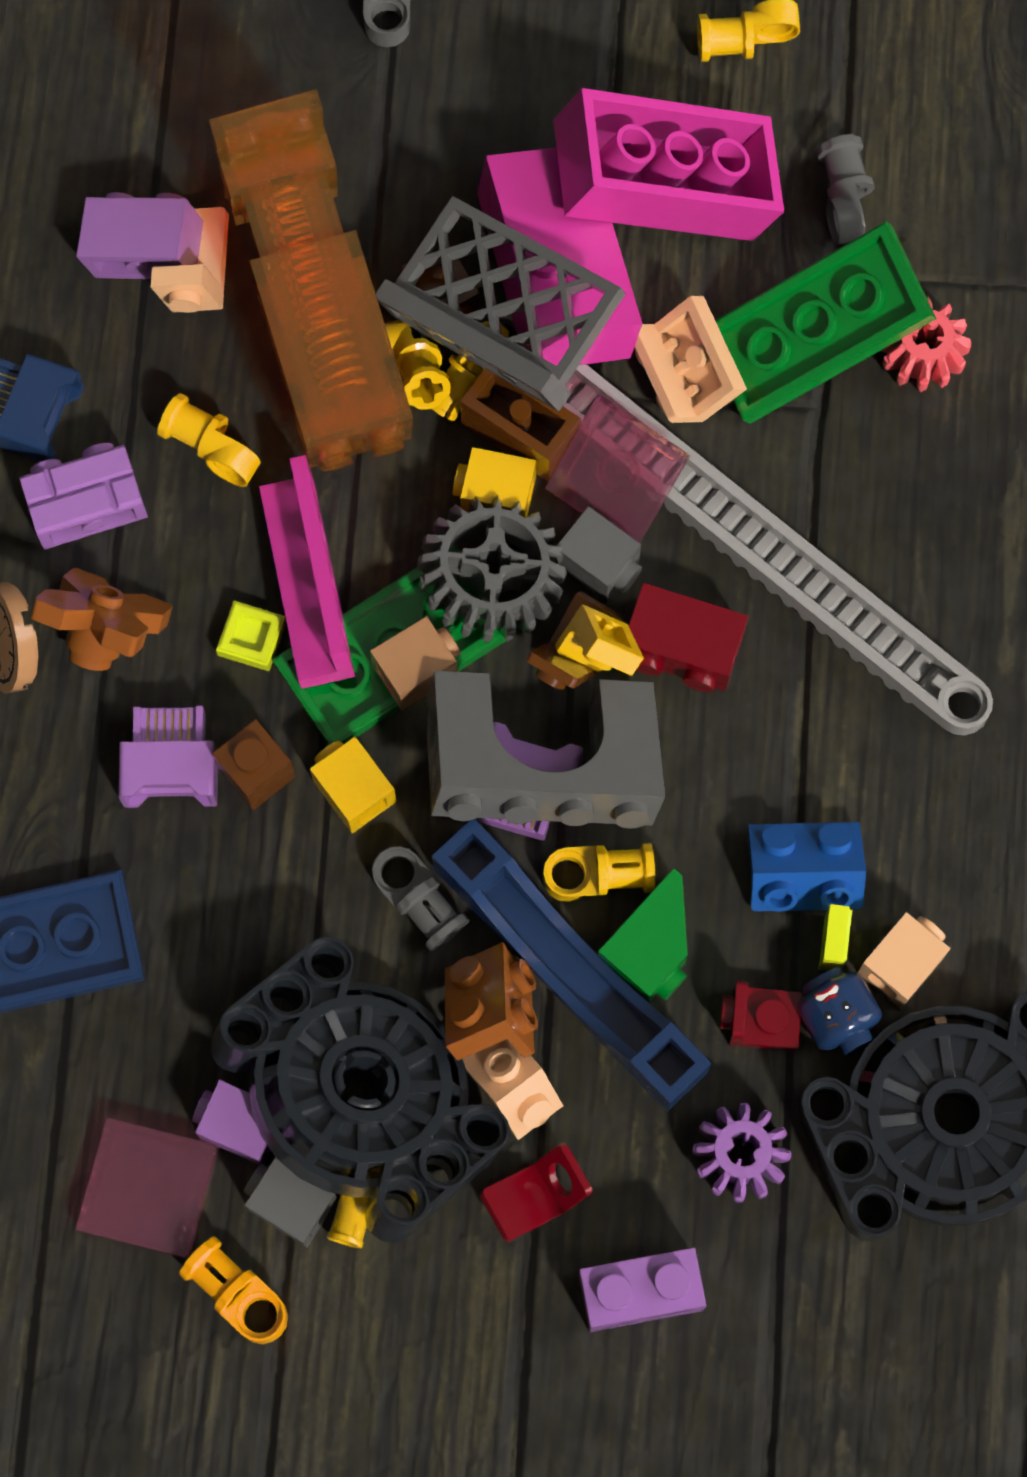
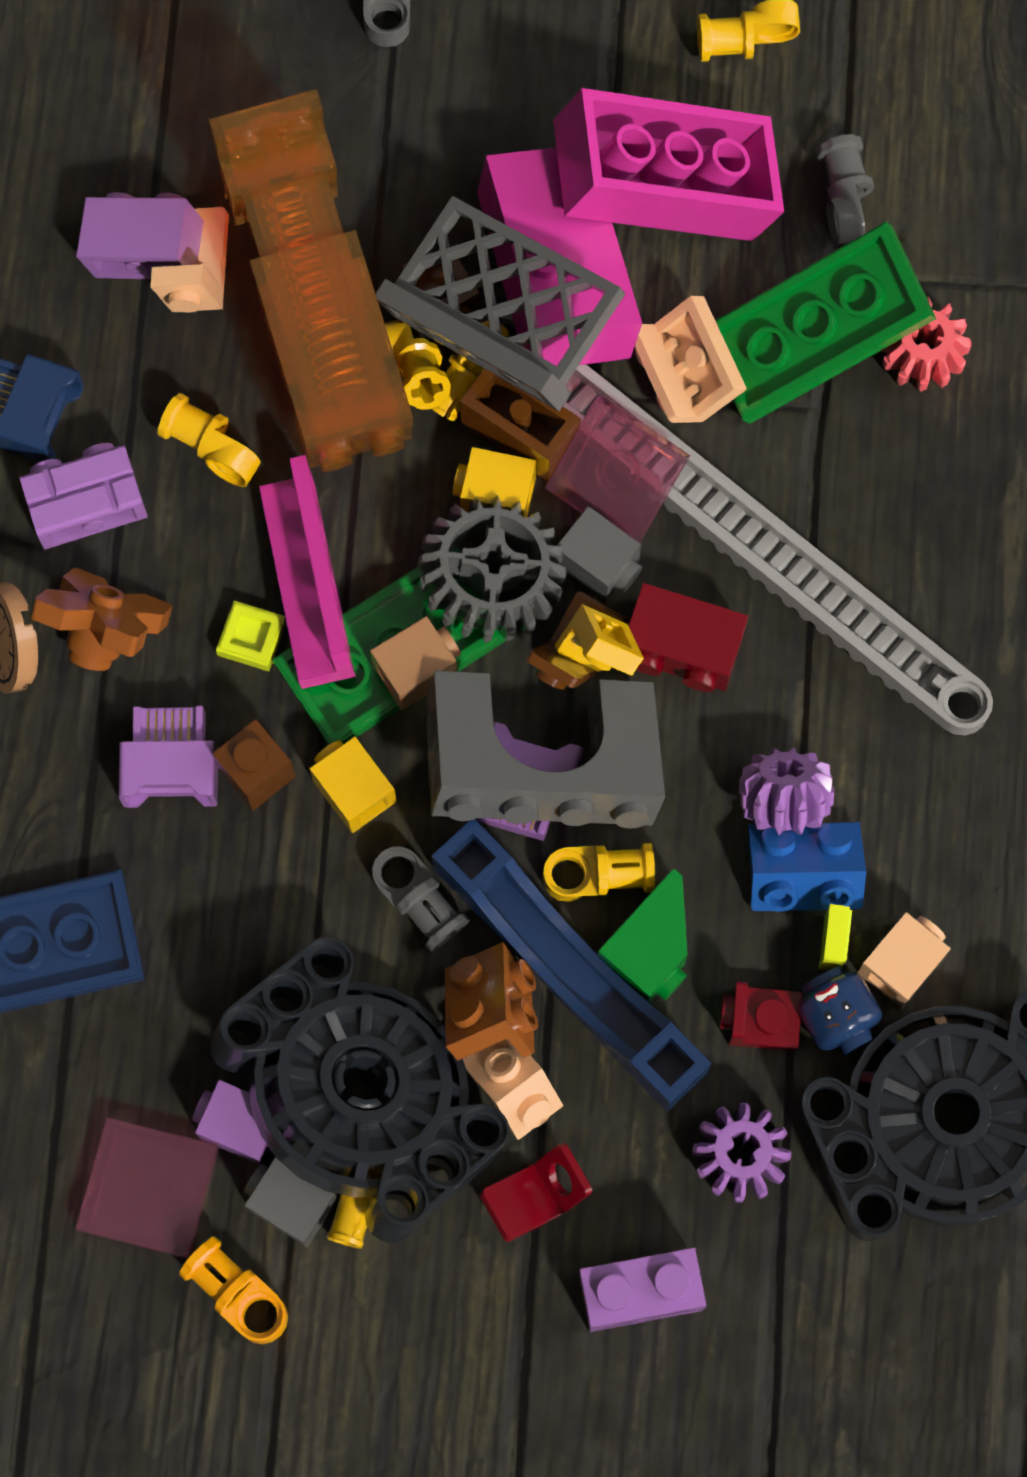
(786, 791): none -> medium lavender gear

